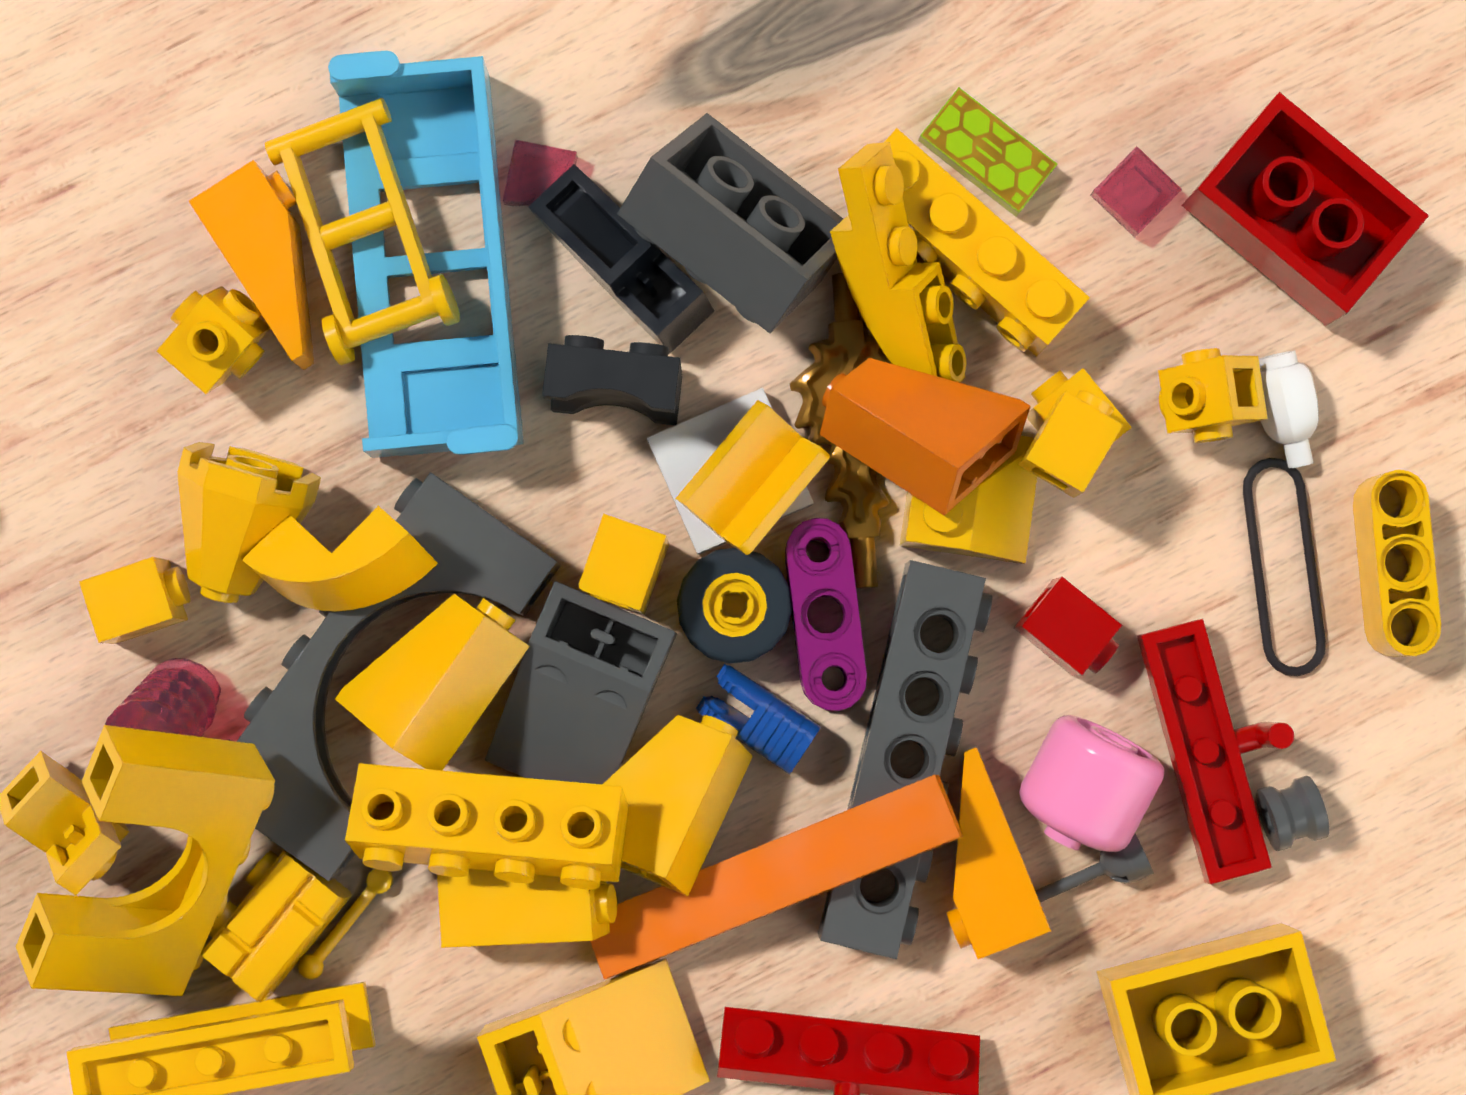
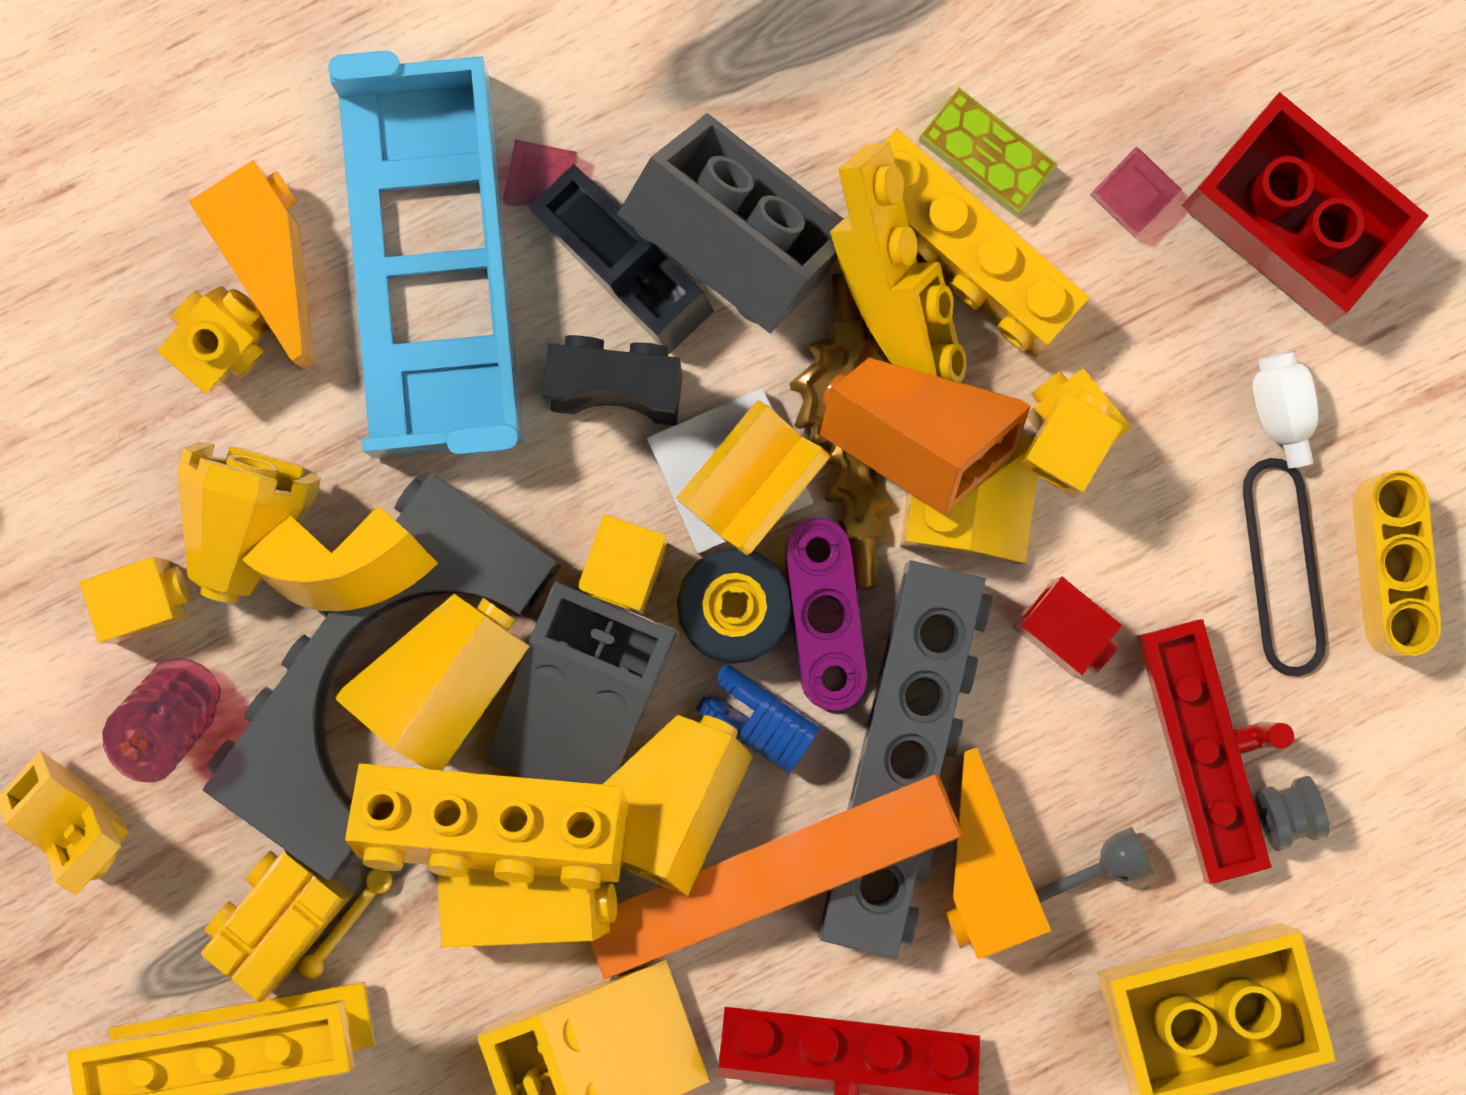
(155, 935): yellow arch -> none
(341, 328): yellow piece -> none
(1090, 785): bright pink head -> none
(1211, 394): yellow brick -> none

